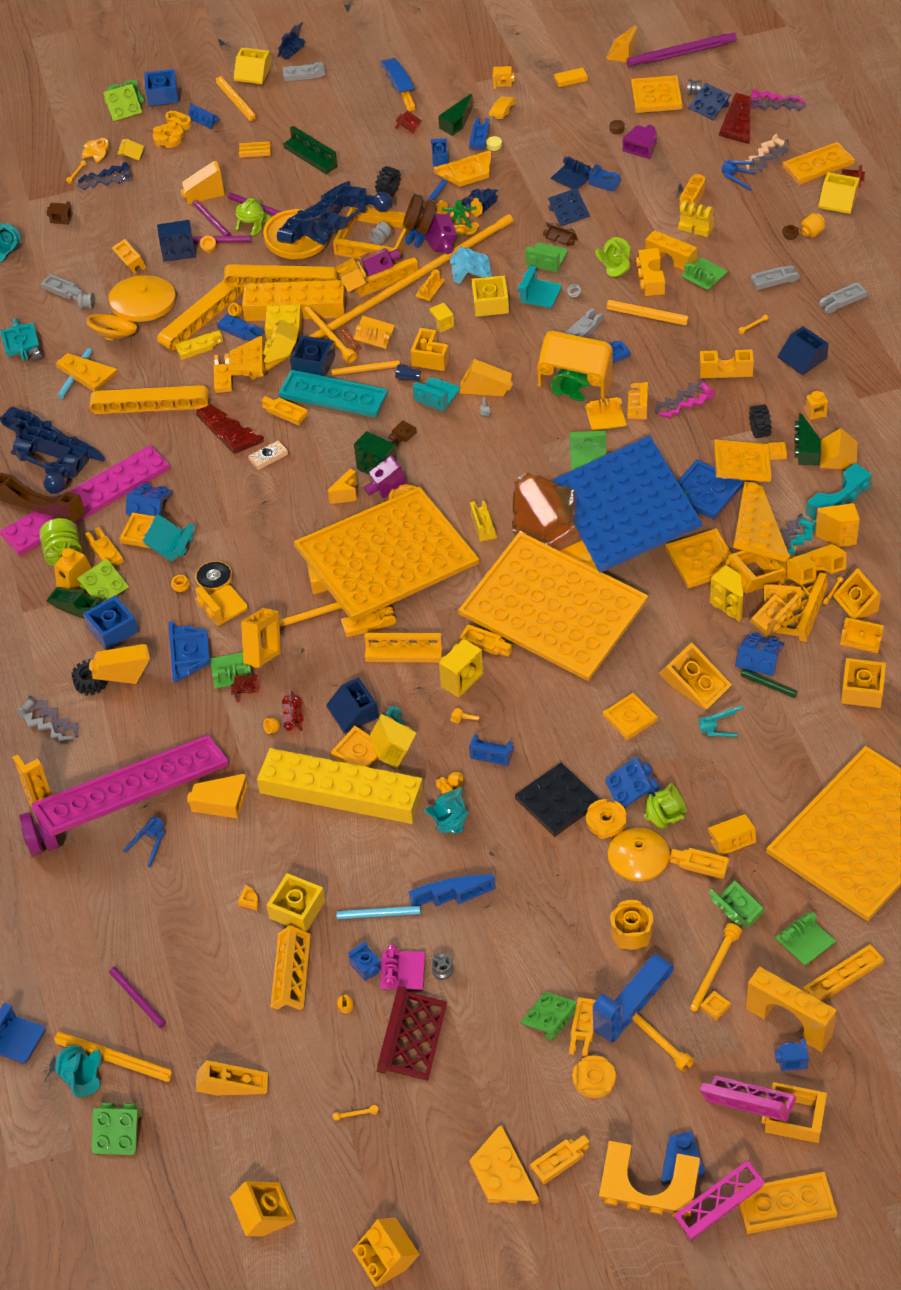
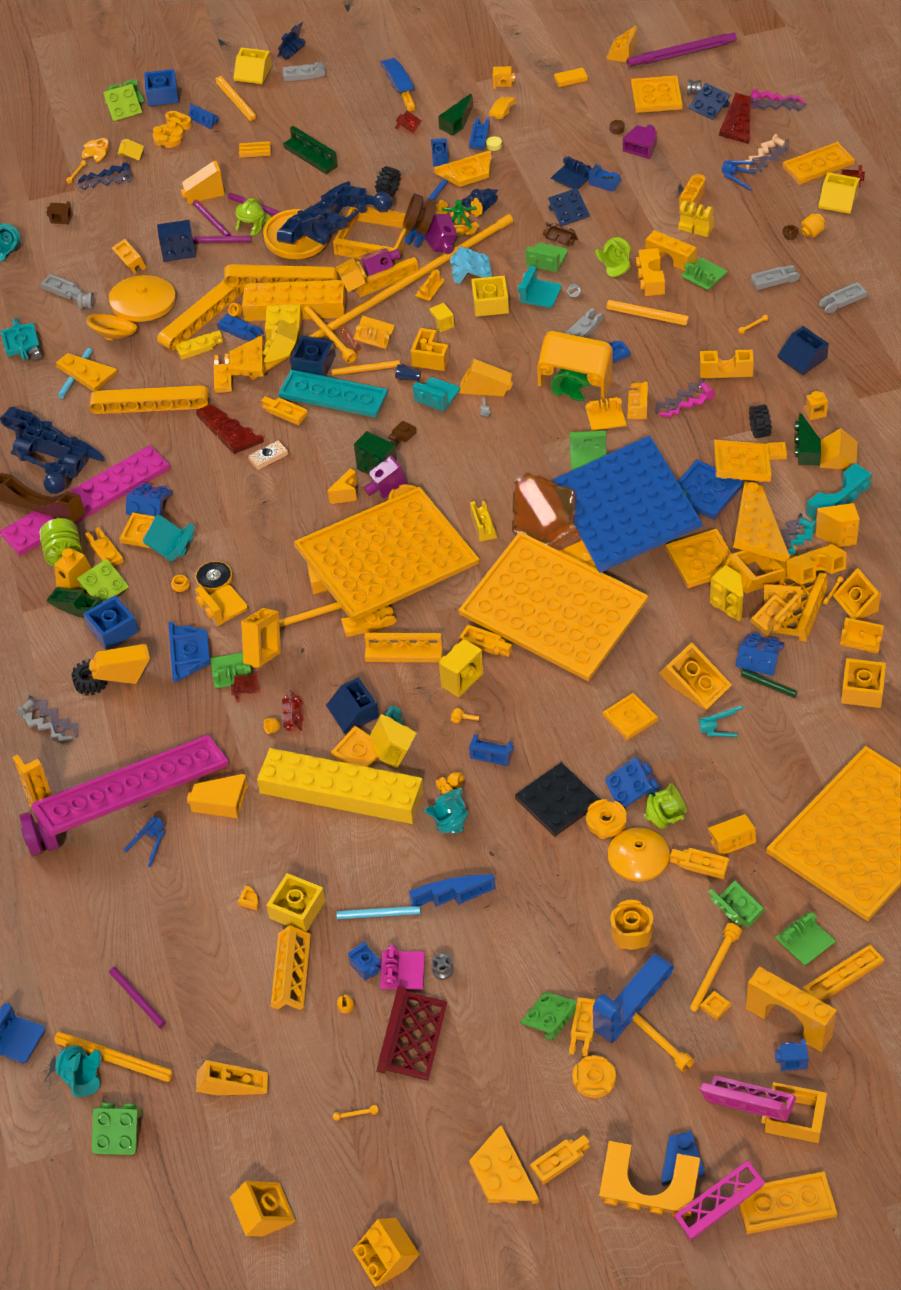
(208, 244): light orange tile -> none
(380, 233): light grey wheel -> none

